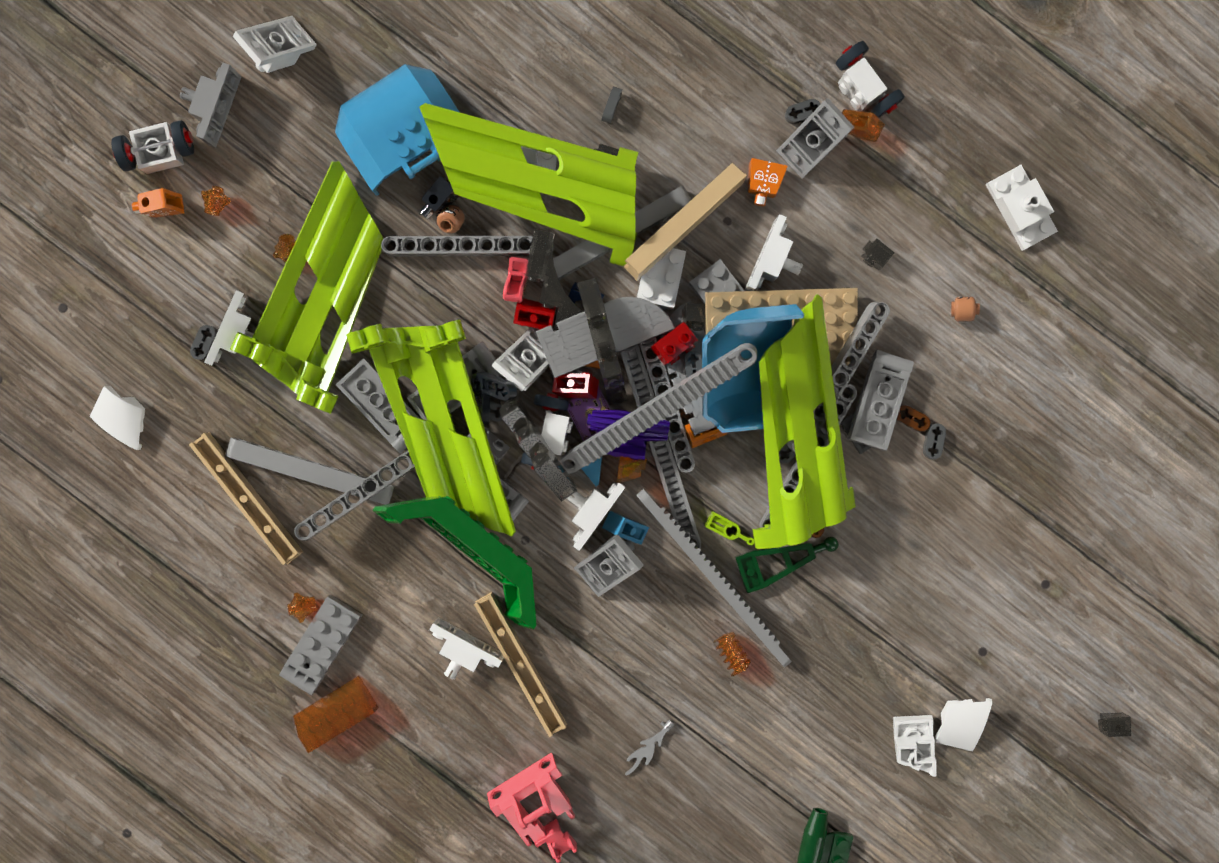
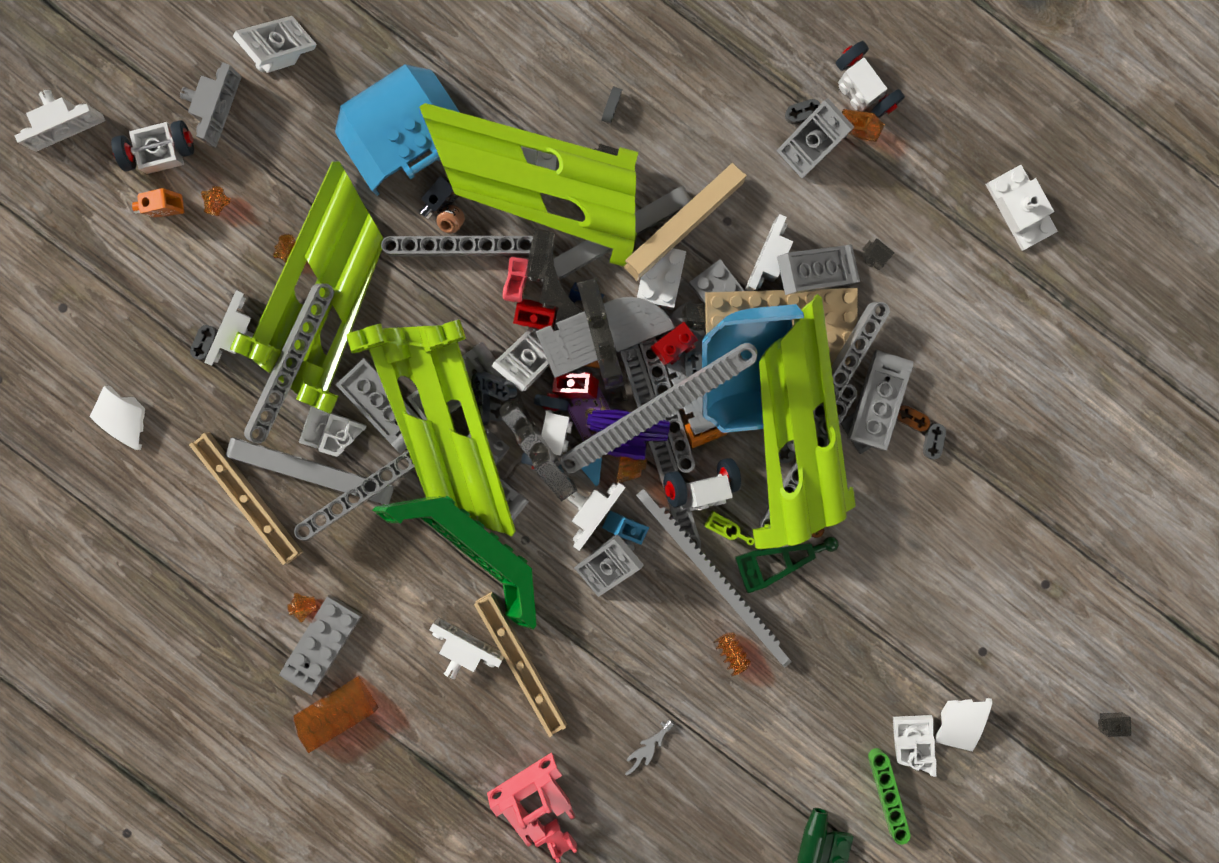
(56, 122): none -> white brick
(280, 367): none -> light grey beam
(329, 431): none -> white slope
(705, 492): none -> brick
(764, 179): orange torso -> none
(818, 269): none -> light grey hinge
(892, 804): none -> bright green beam
(964, 309): nougat head -> none

